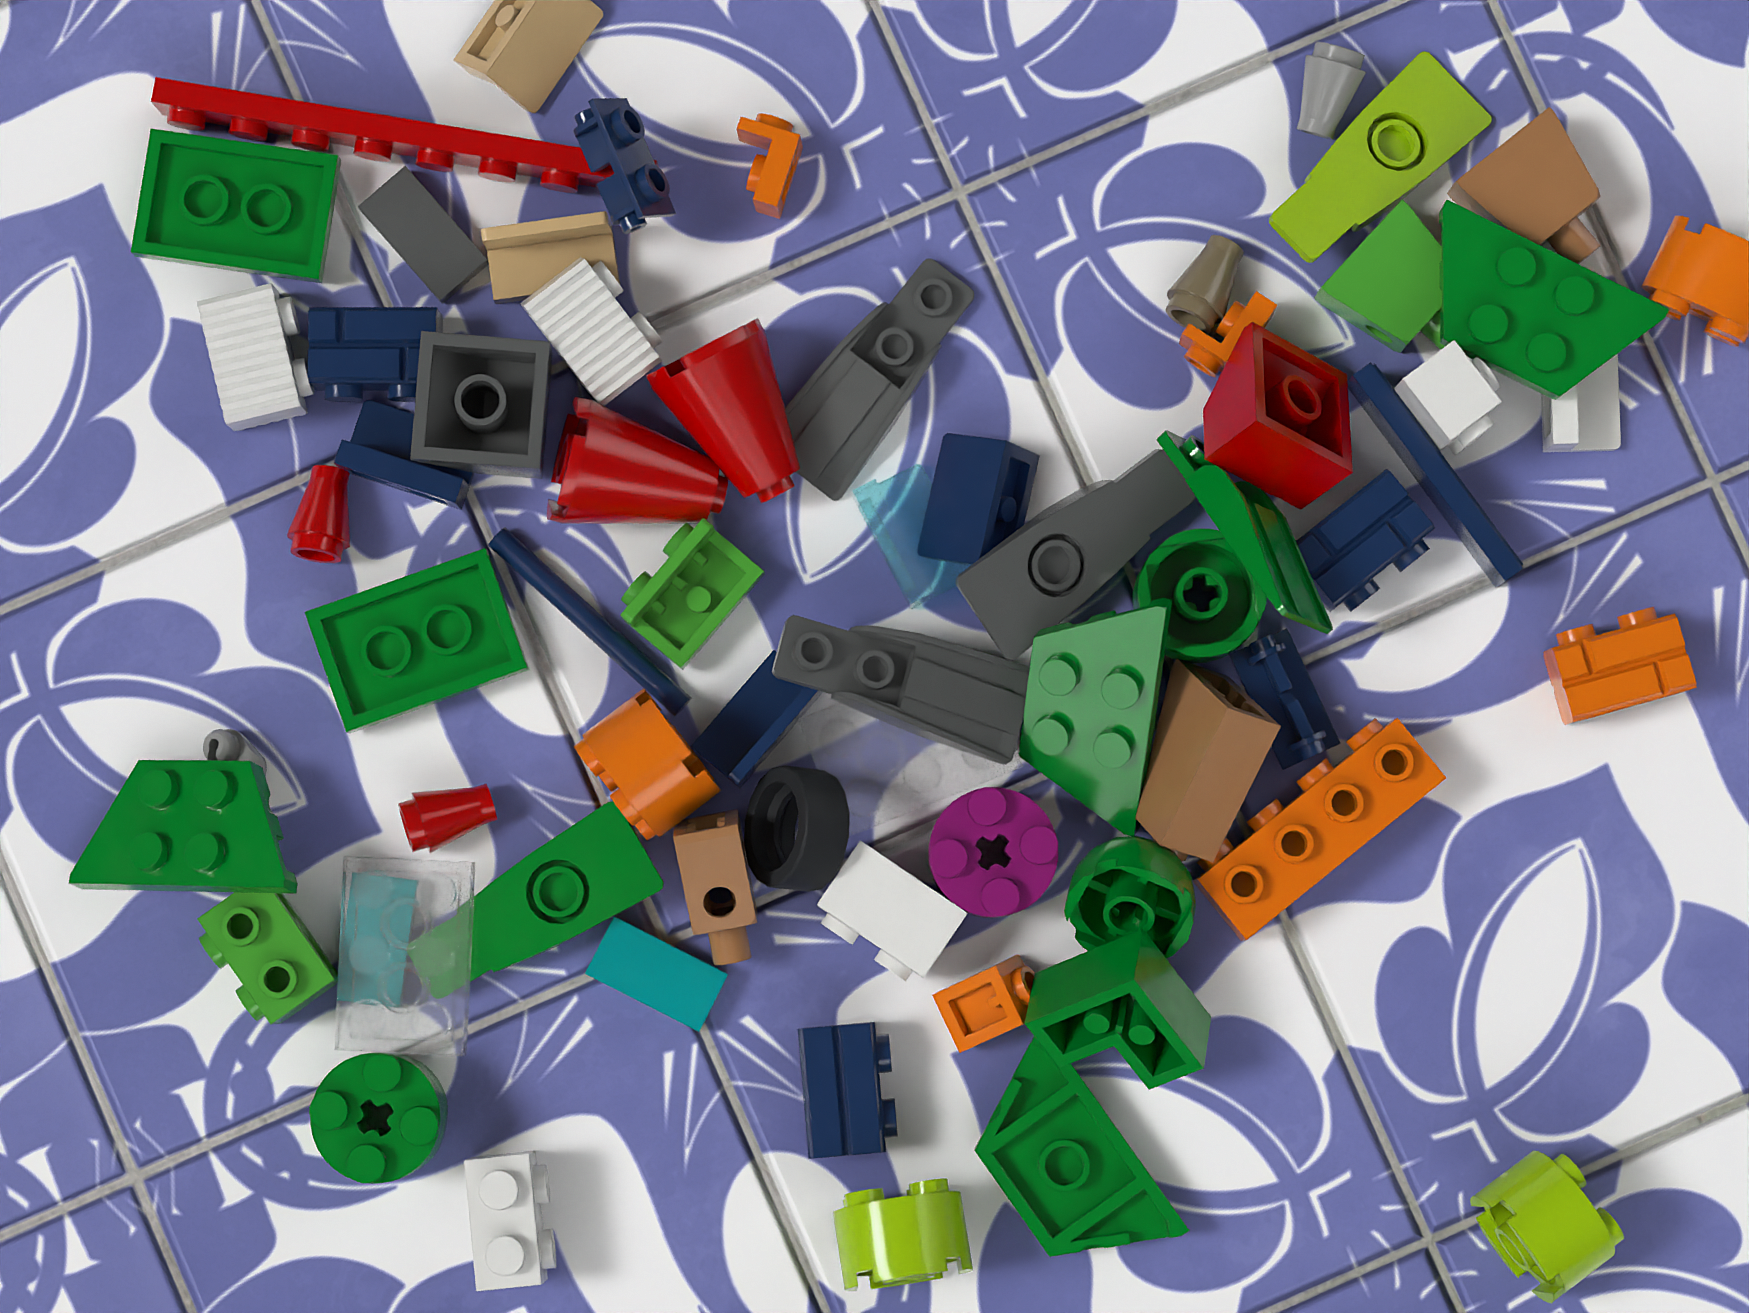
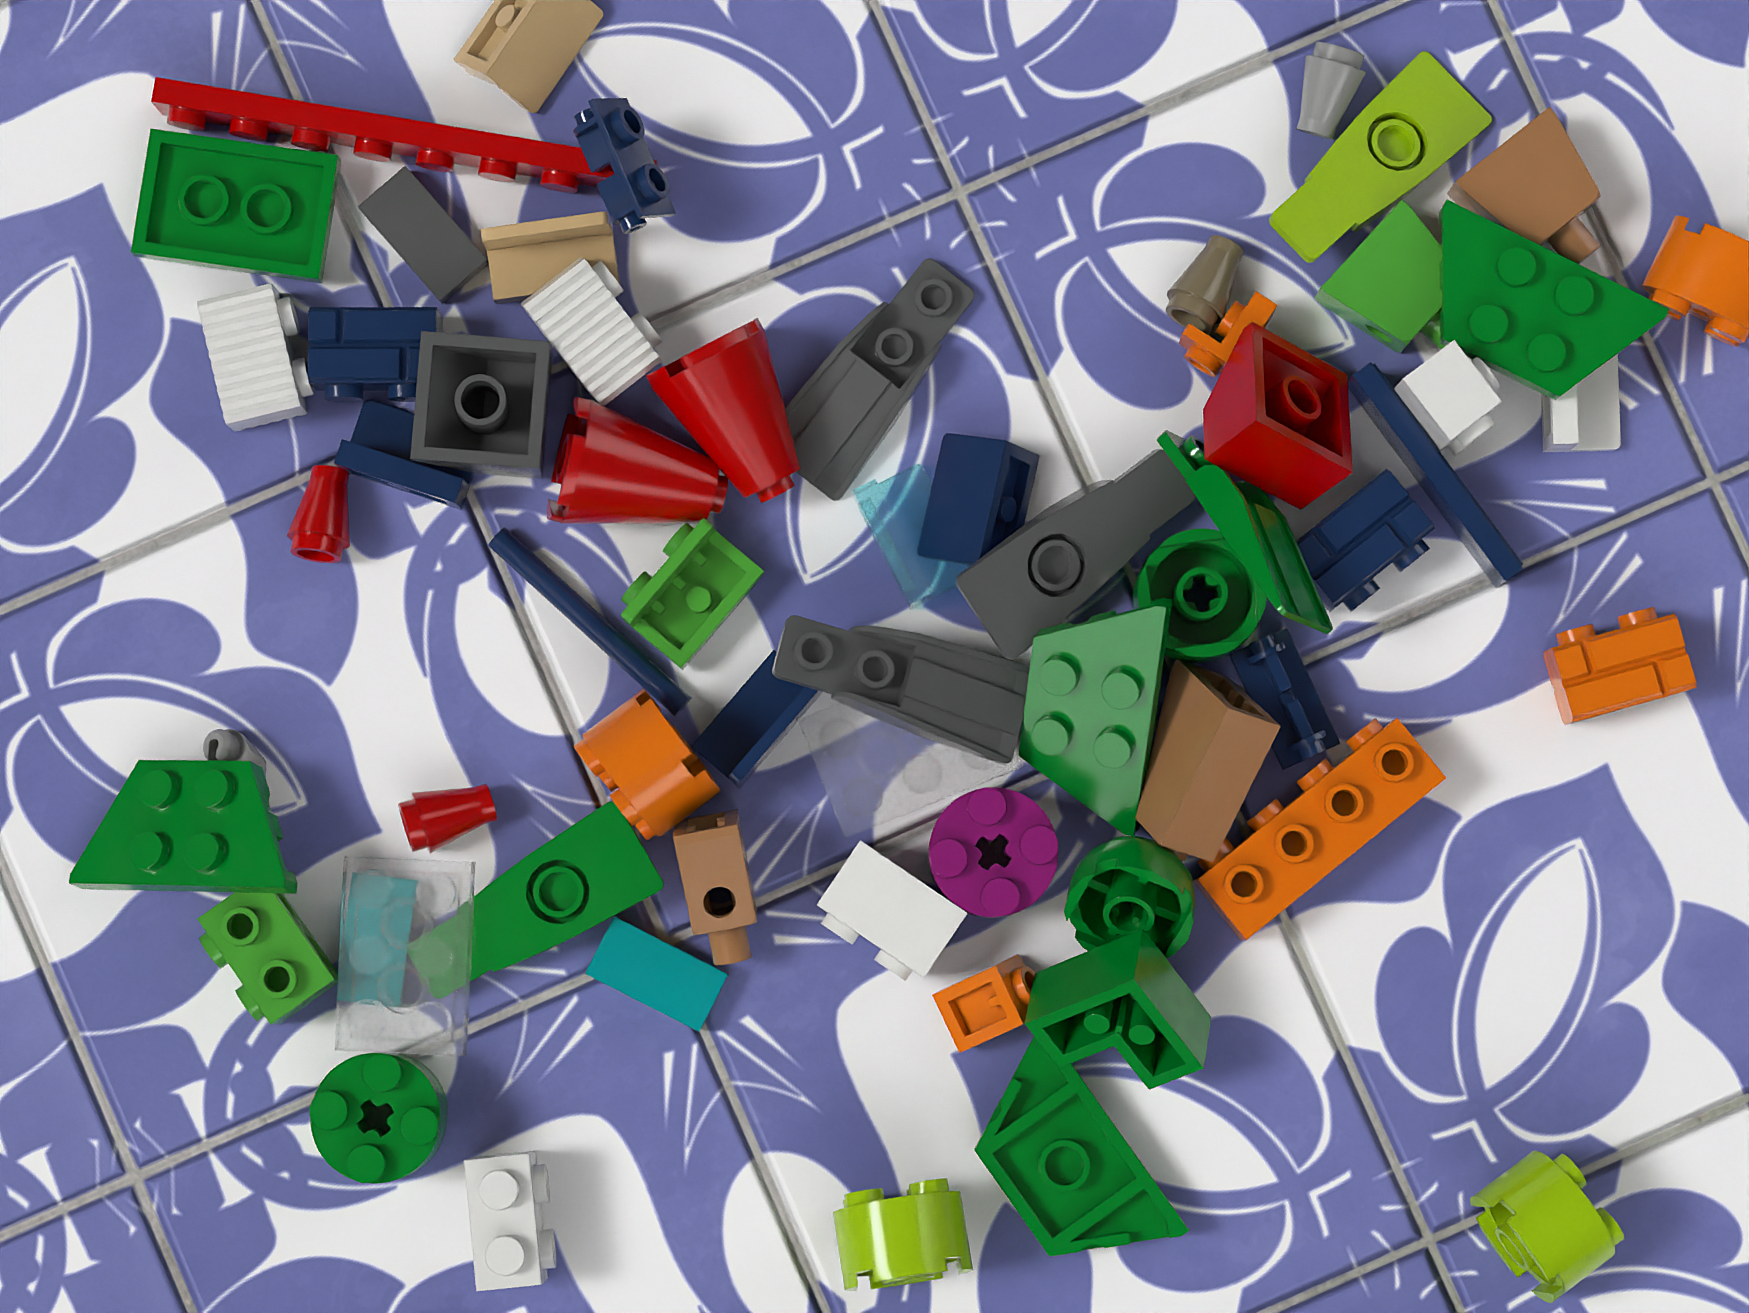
(416, 640): green plate -> none
(771, 174): orange bracket -> none
(821, 834): black tyre -> none
(844, 1089): dark blue brick -> none

